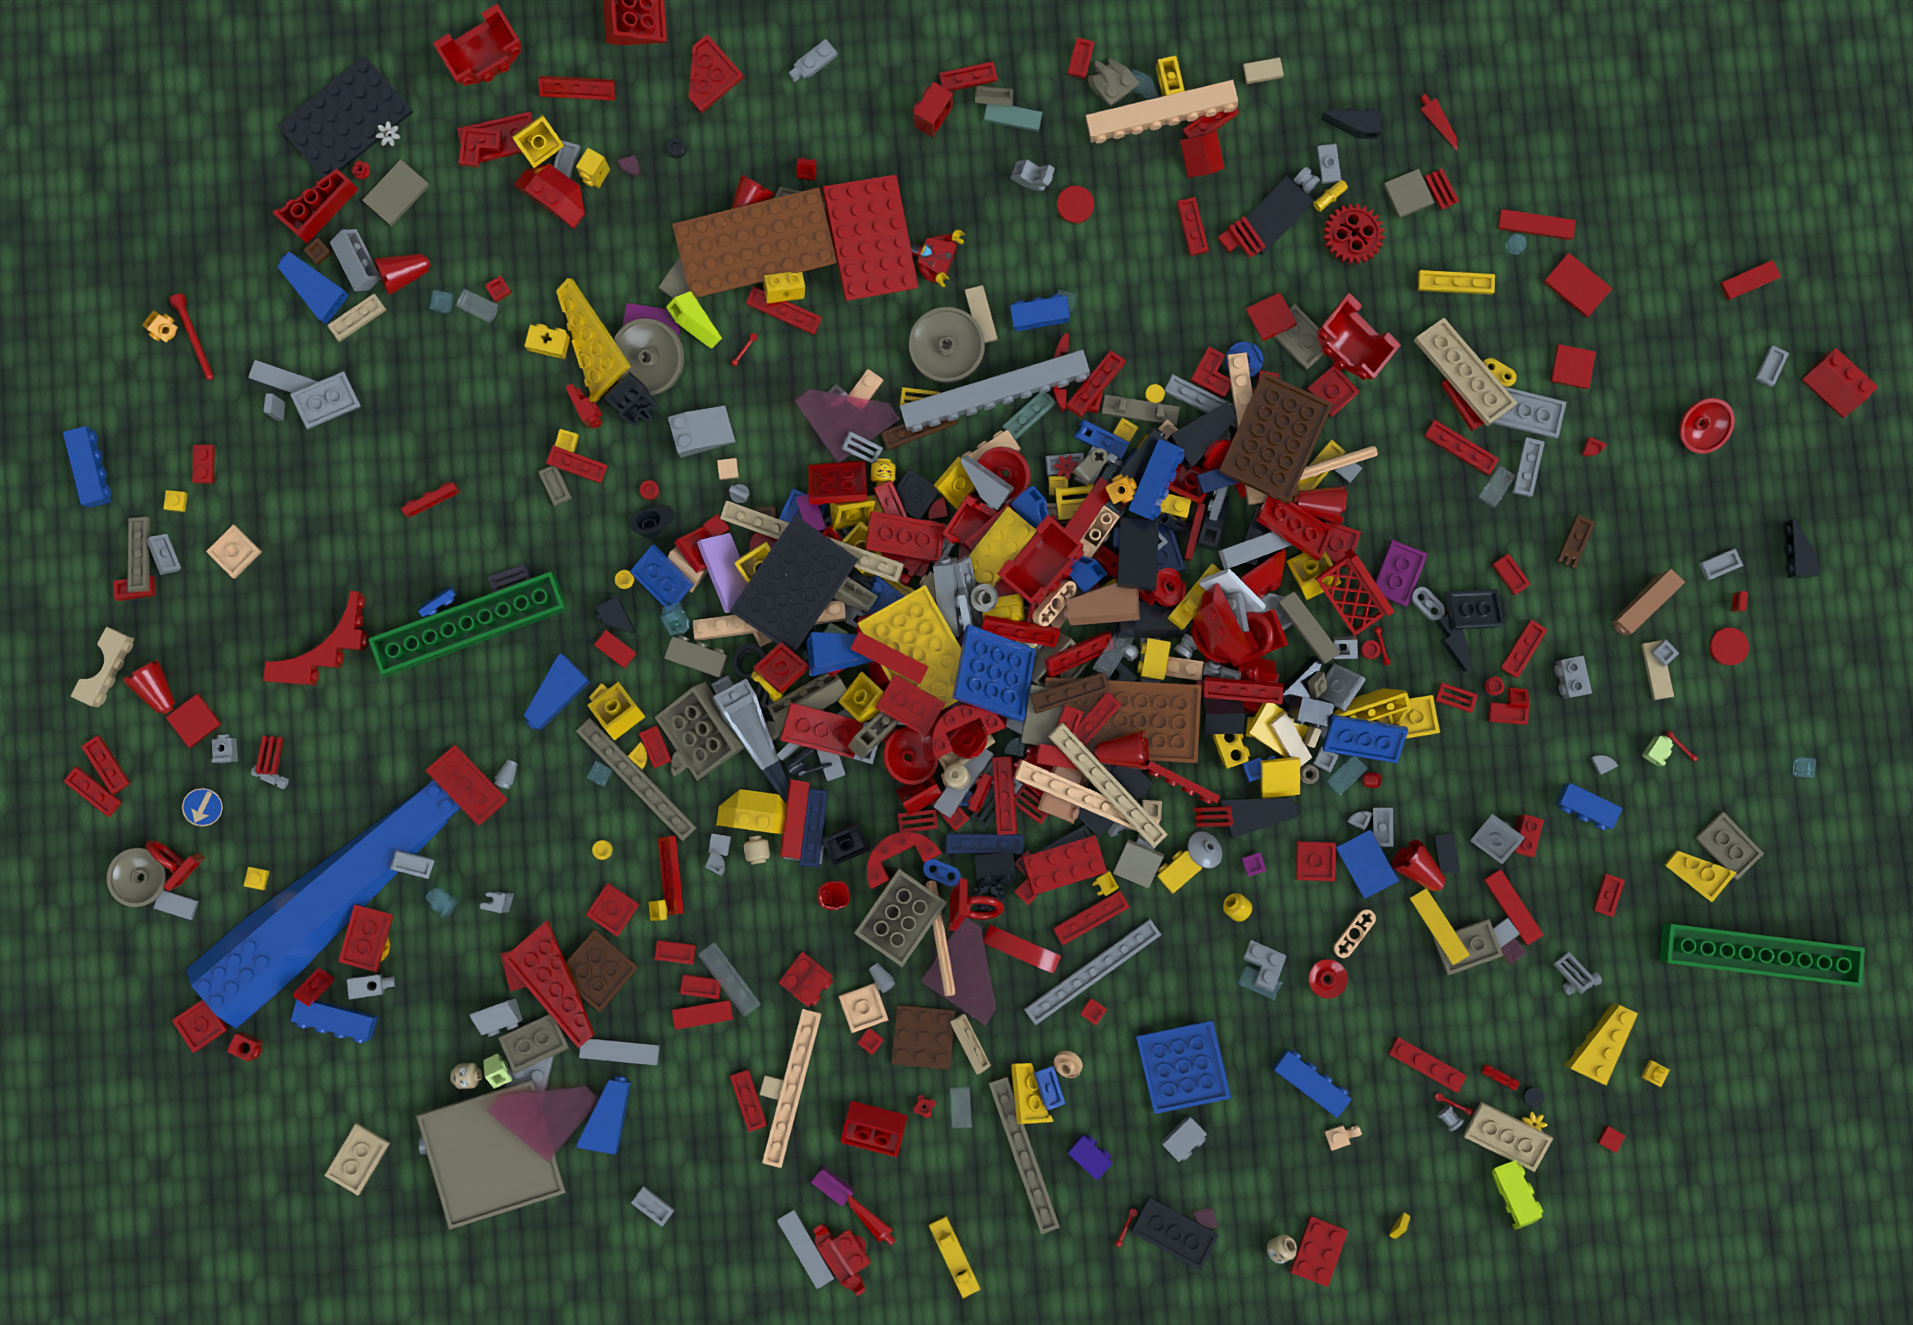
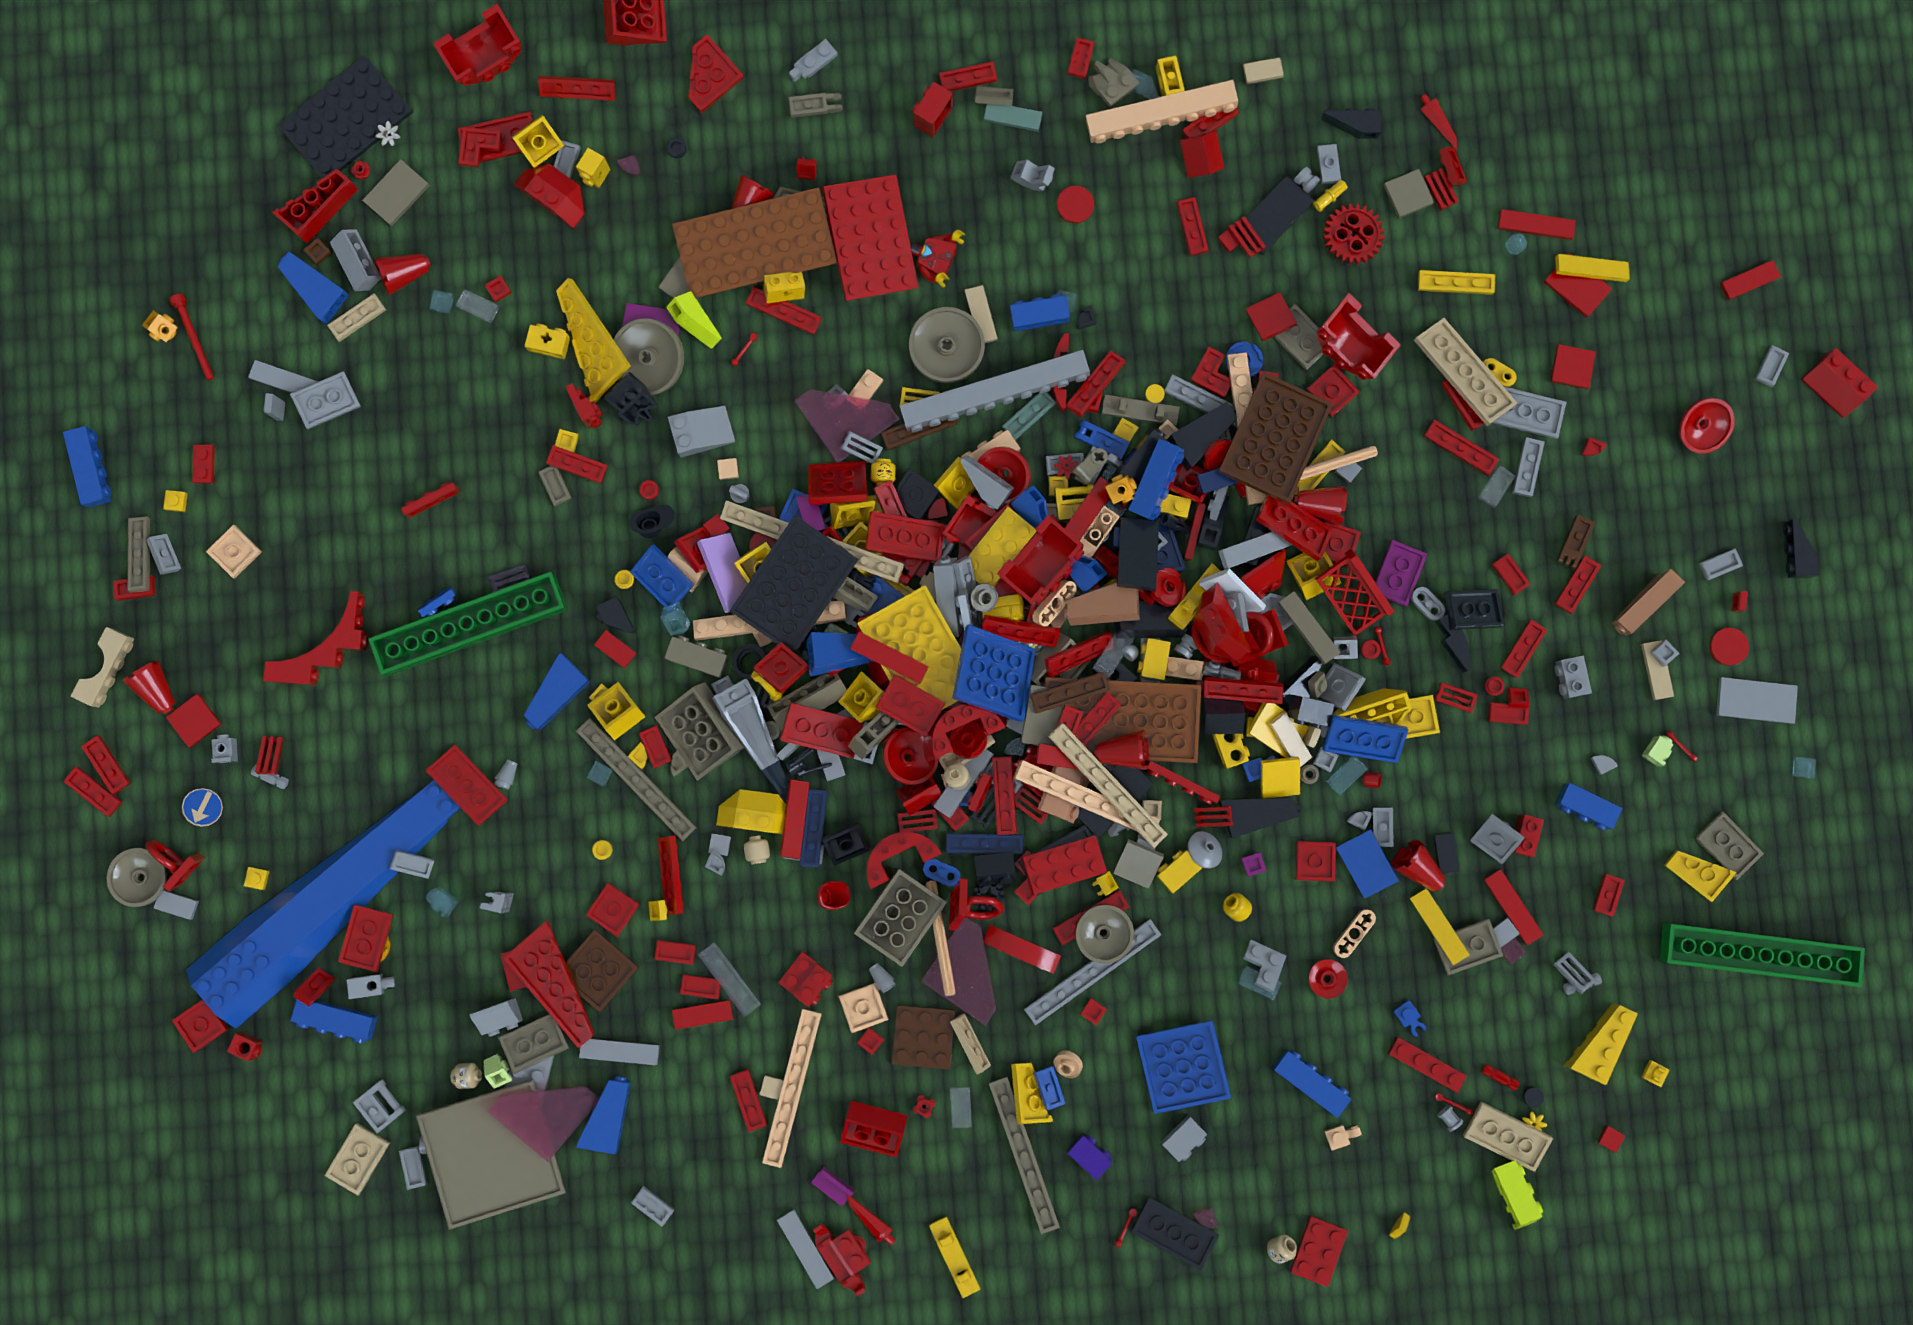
(374, 1110): none -> light grey plate
(413, 1167): none -> light grey tile
(813, 104): none -> dark tan hinge
(1086, 318): none -> black tile
(1110, 946): none -> dark tan dish
(1408, 1015): none -> blue plate
(1452, 164): none -> red plate
(1577, 584): none -> red plate
(1592, 268): none -> yellow tile
(1756, 700): none -> light grey tile

